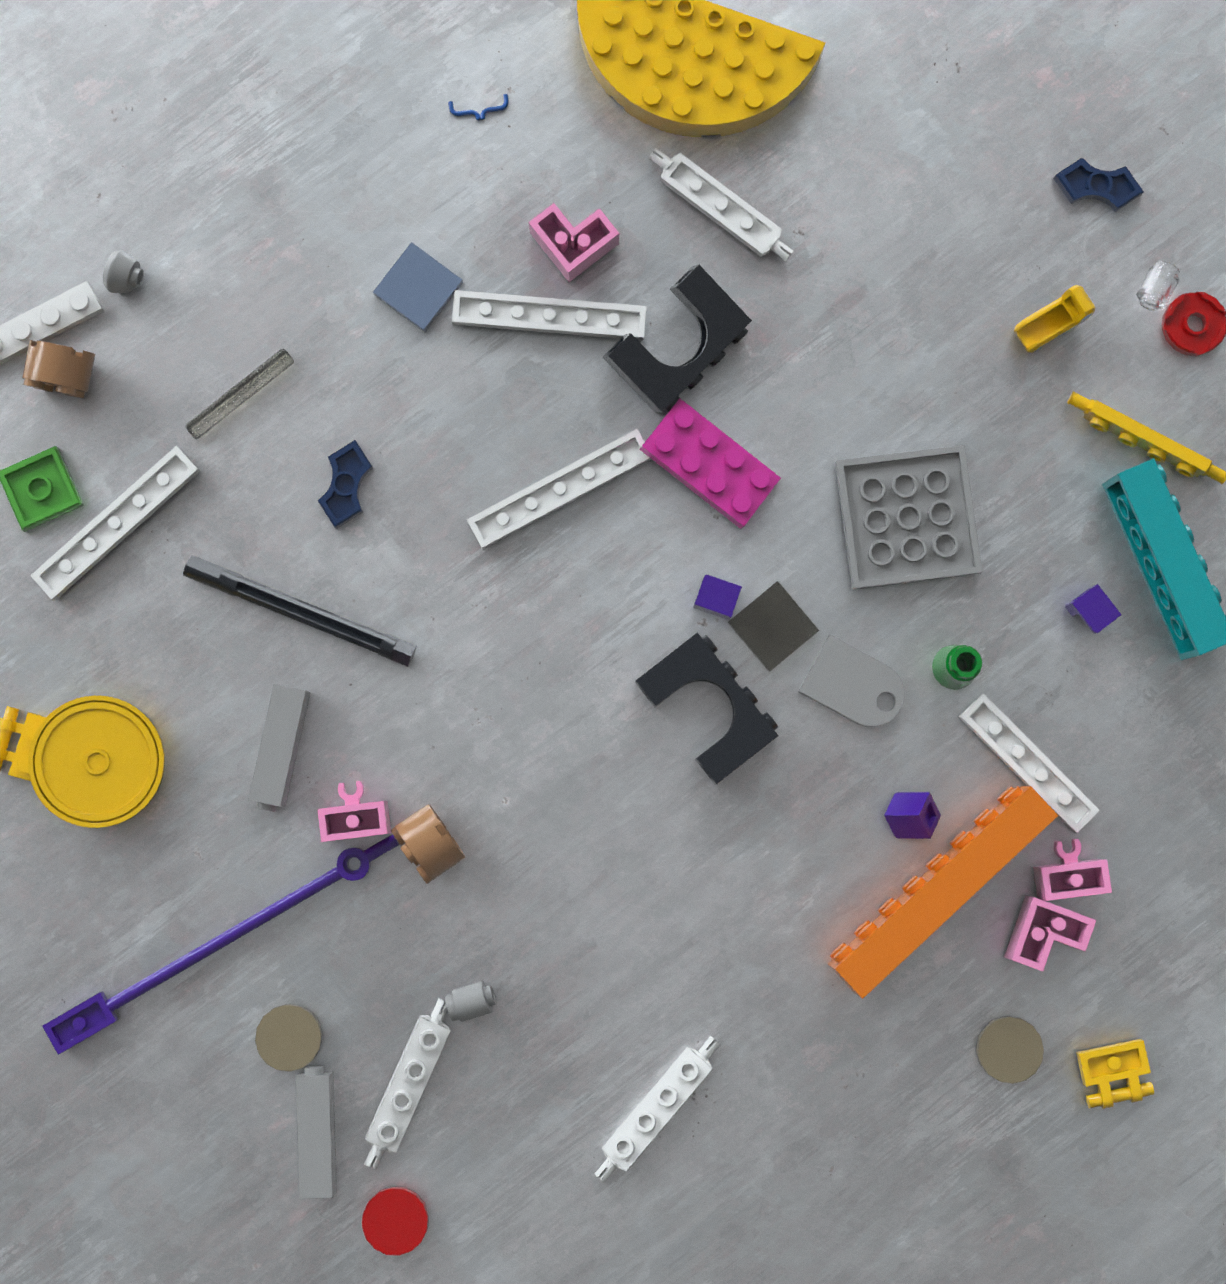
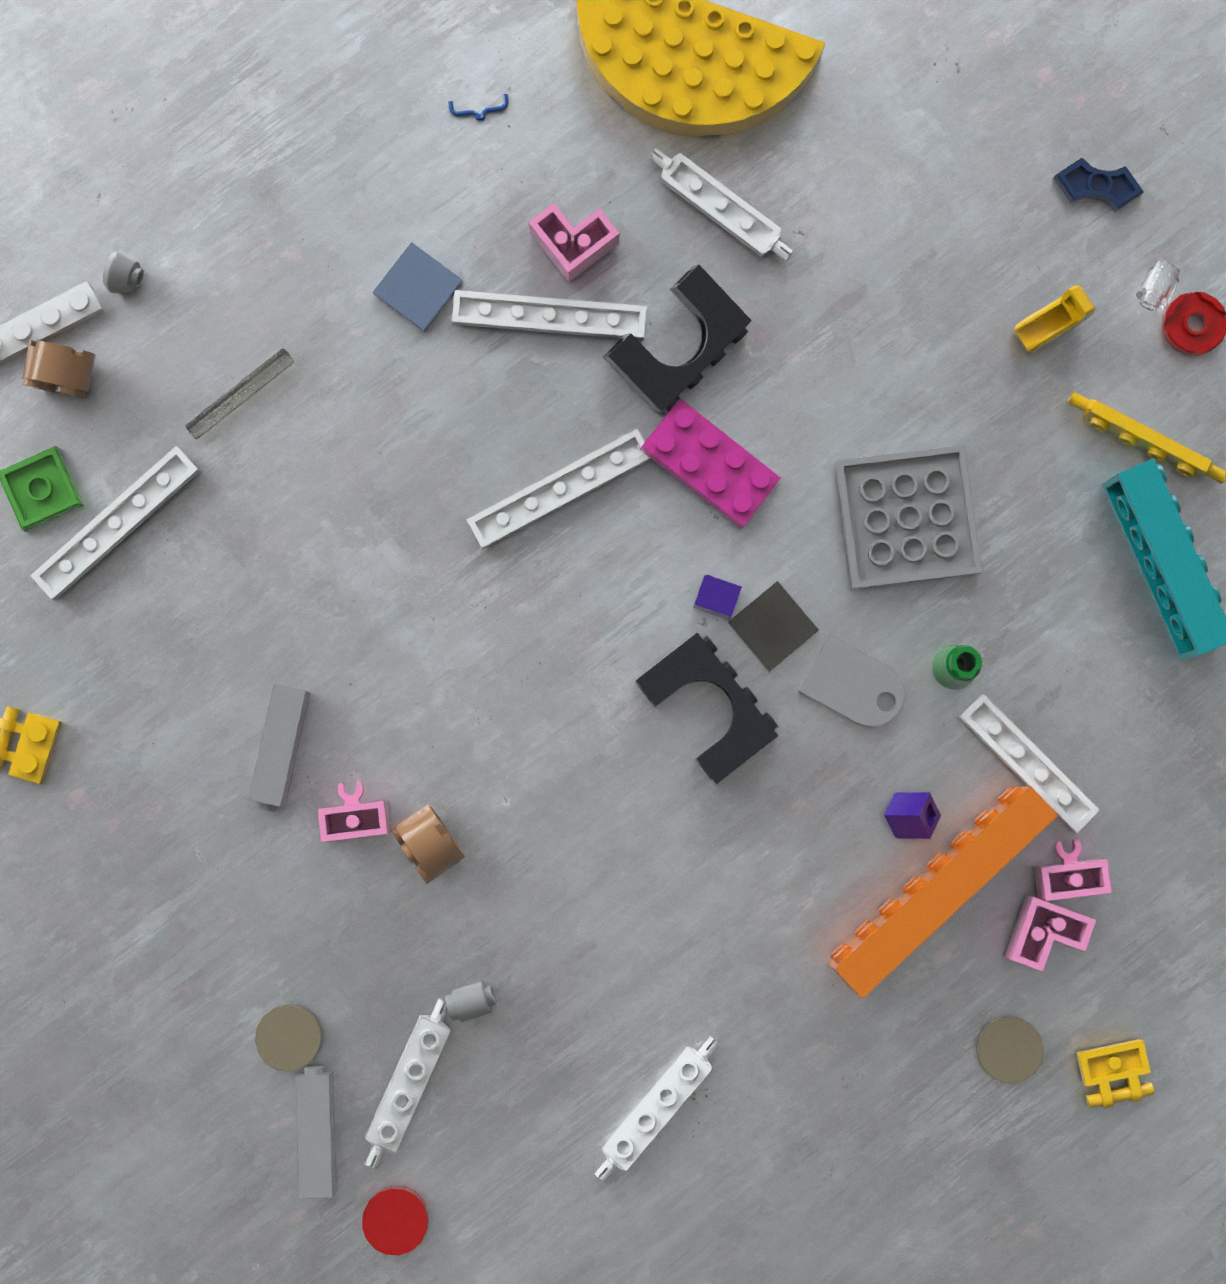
(96, 761): yellow brick -> none
(99, 1011): dark purple bar -> none
(301, 611): black piece -> none
(342, 497): dark blue tile -> none
(1094, 609): dark purple panel -> none

